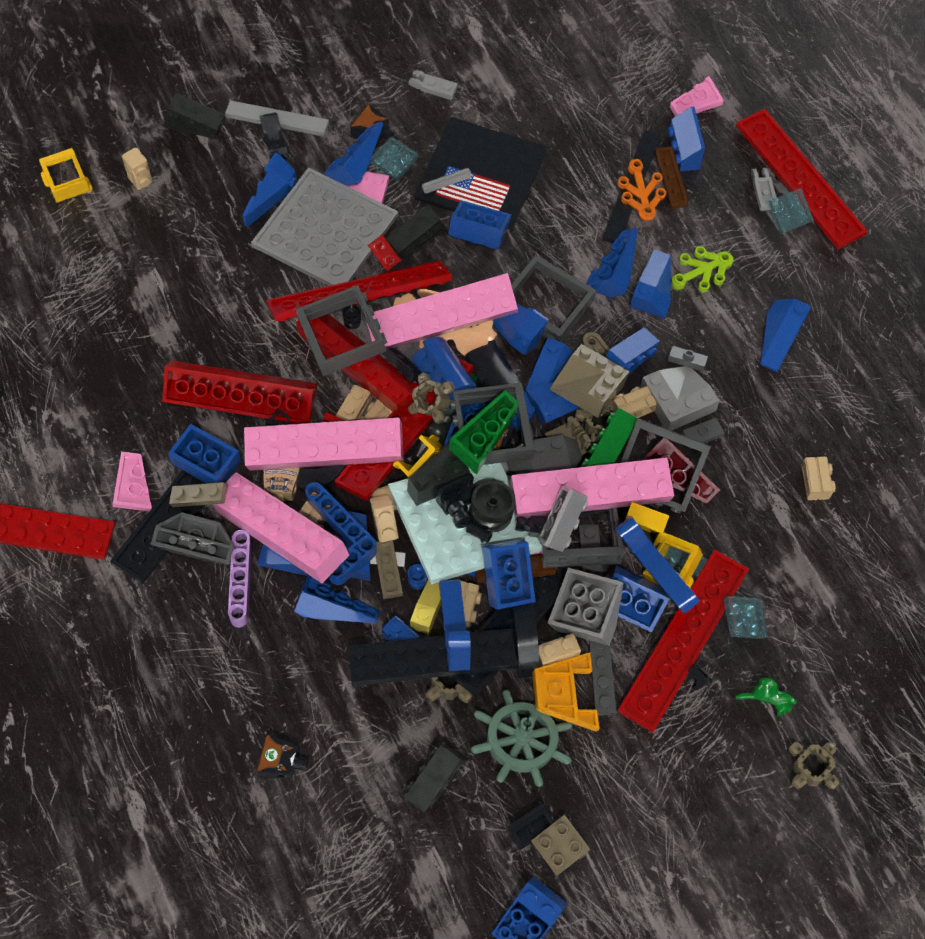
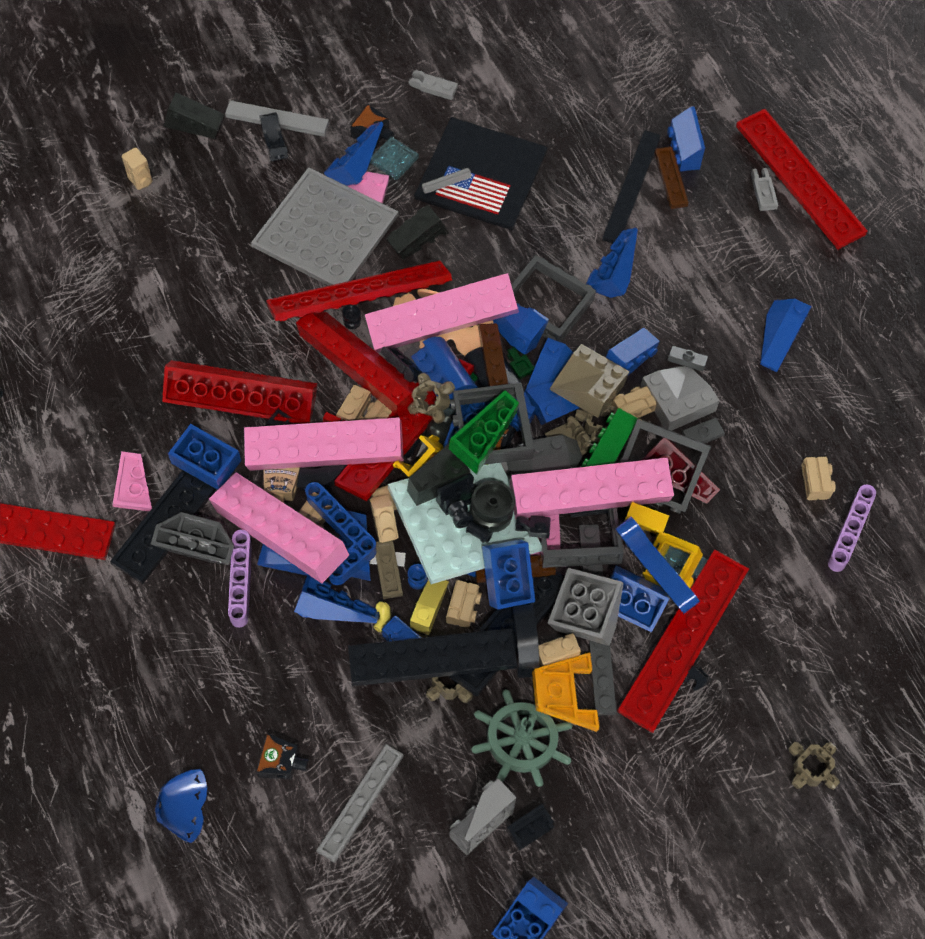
(68, 189): yellow piece -> none
(181, 805): none -> blue piece
(198, 494): dark tan plate -> none
(275, 186): blue wedge -> none
(330, 305): dark grey window -> none
(360, 803): none -> light grey tile
(384, 252): red hips -> none
(385, 616): none -> light yellow arm
(434, 777): pearl dark grey wedge -> none
(456, 636): blue beam -> none
(479, 224): blue slope -> none
(492, 354): none -> reddish brown plate
(492, 810): none -> light grey slope
(520, 365): none -> dark green plate
(560, 845): dark tan hinge -> none
(563, 519): light grey slope -> none
(599, 345): dark tan plate -> none
(641, 192): orange plant -> none
(654, 286): blue wedge -> none
(702, 97): bright pink wing -> none
(703, 268): lime plant -> none
(745, 617): clear light blue plate -> none
(768, 692): green animal -> none
(790, 211): clear light blue plate -> none
(848, 535): none -> lavender beam

